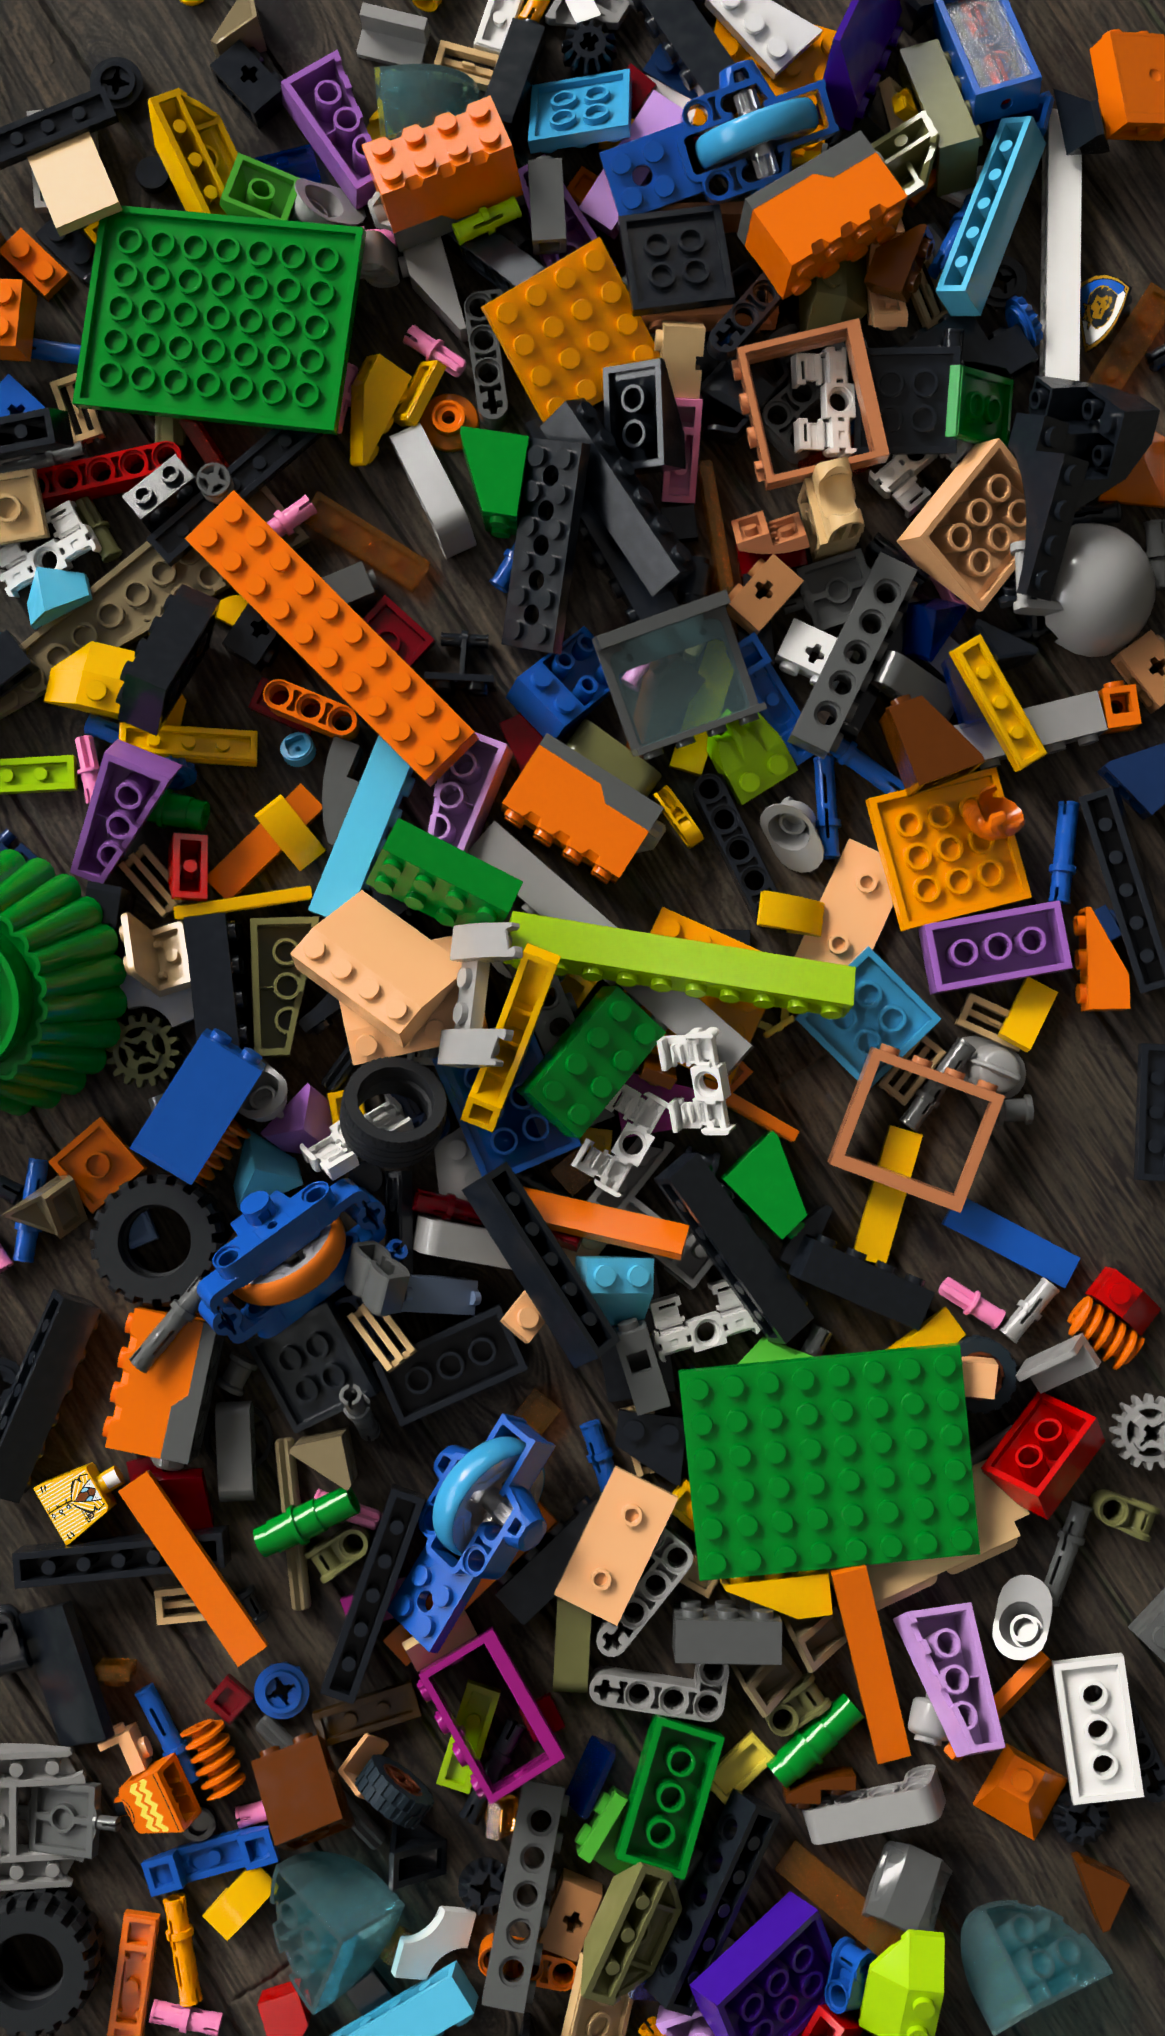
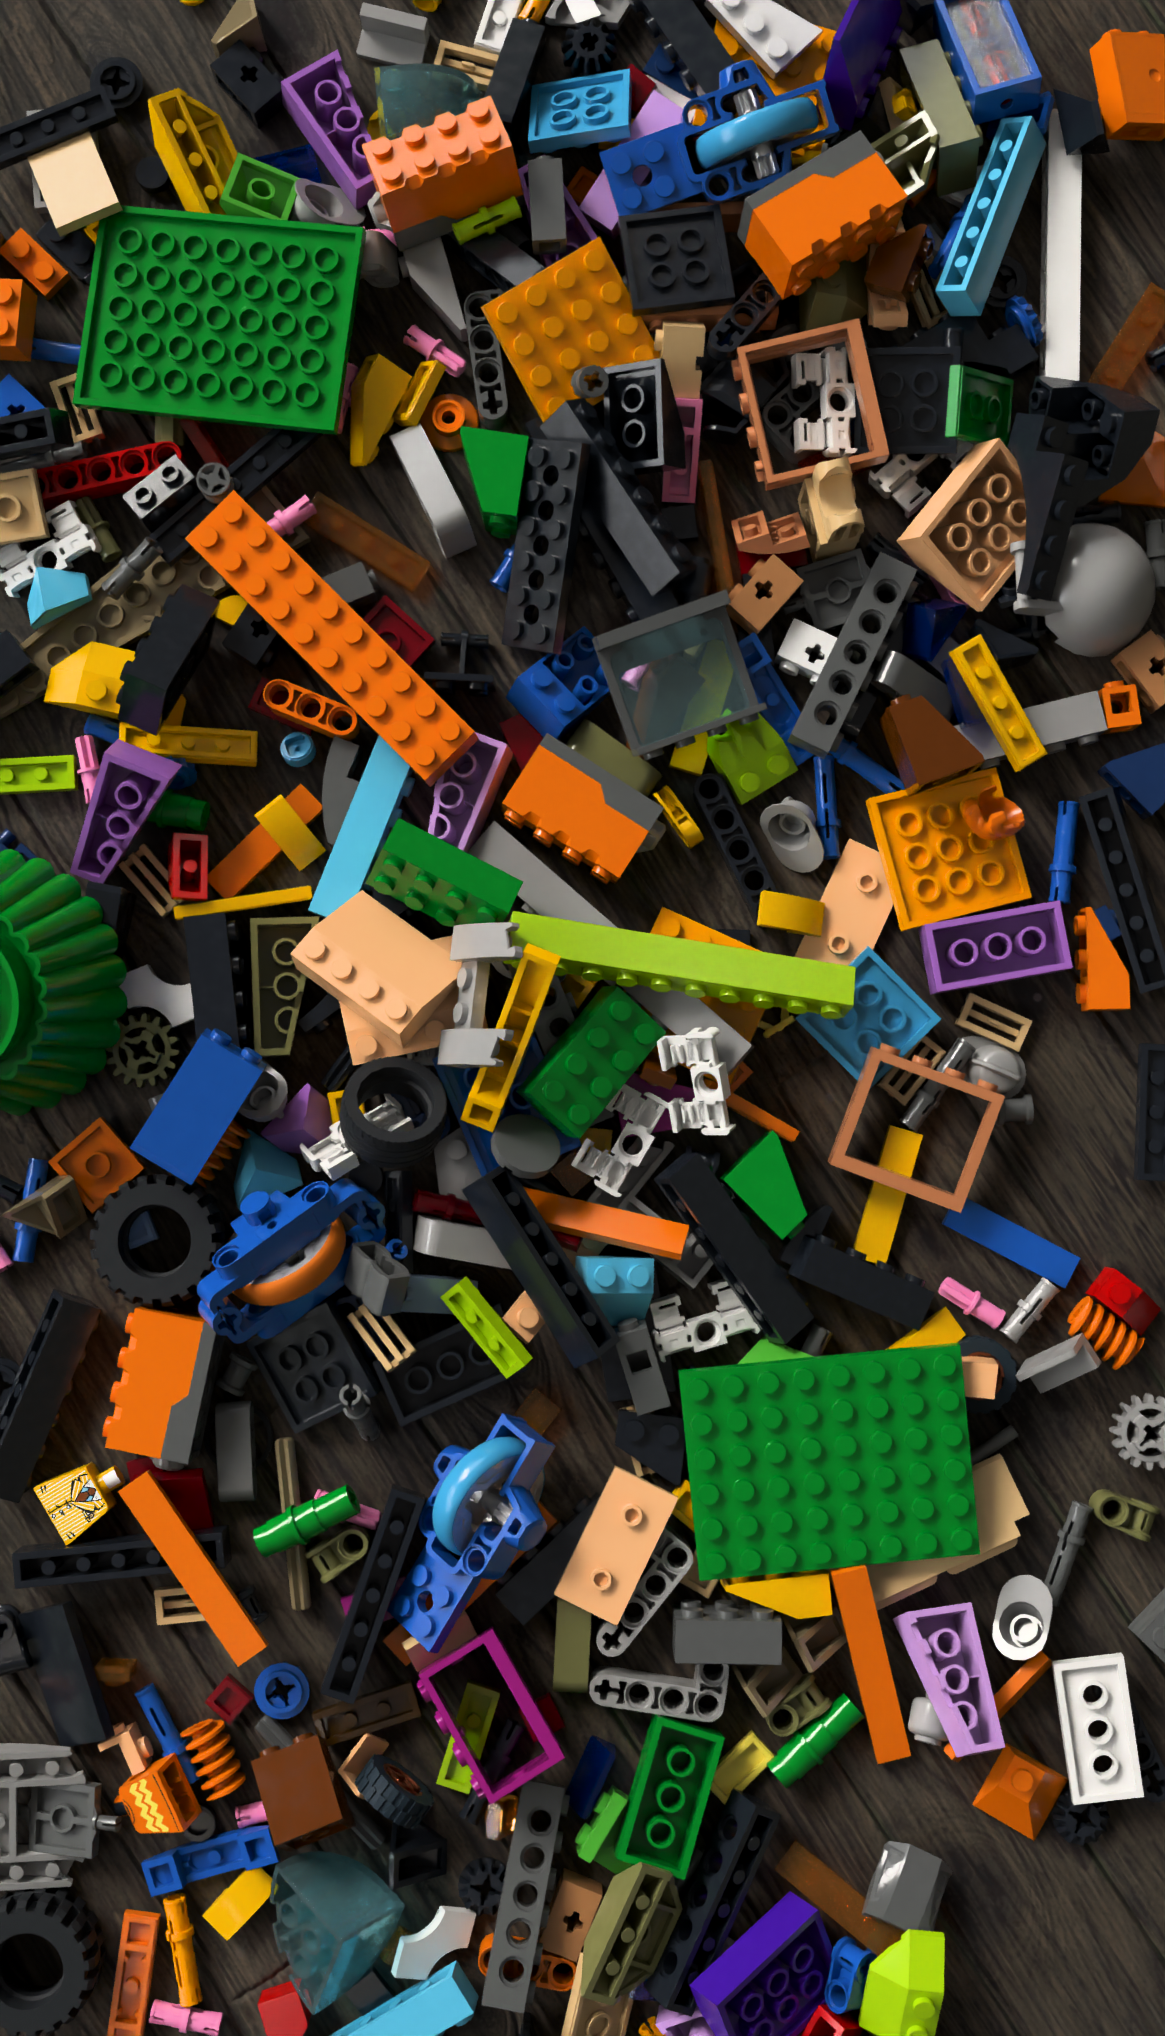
(132, 568): none -> dark grey pin
(156, 956): tan bracket -> none
(164, 1333): dark grey pin -> none
(330, 1455): dark tan slope -> none
(486, 1327): none -> lime plate
(525, 1146): none -> dark grey tile
(598, 376): none -> dark grey bush
(598, 1451): blue pin -> none
(808, 1789): reddish brown slope -> none
(878, 1809): light grey beam -> none
(1024, 1961): clear light blue brick -> none
(1027, 1014): yellow tile -> none
(1044, 1453): red slope -> none
(1102, 305): shield -> none
(1103, 1888): reddish brown slope -> none

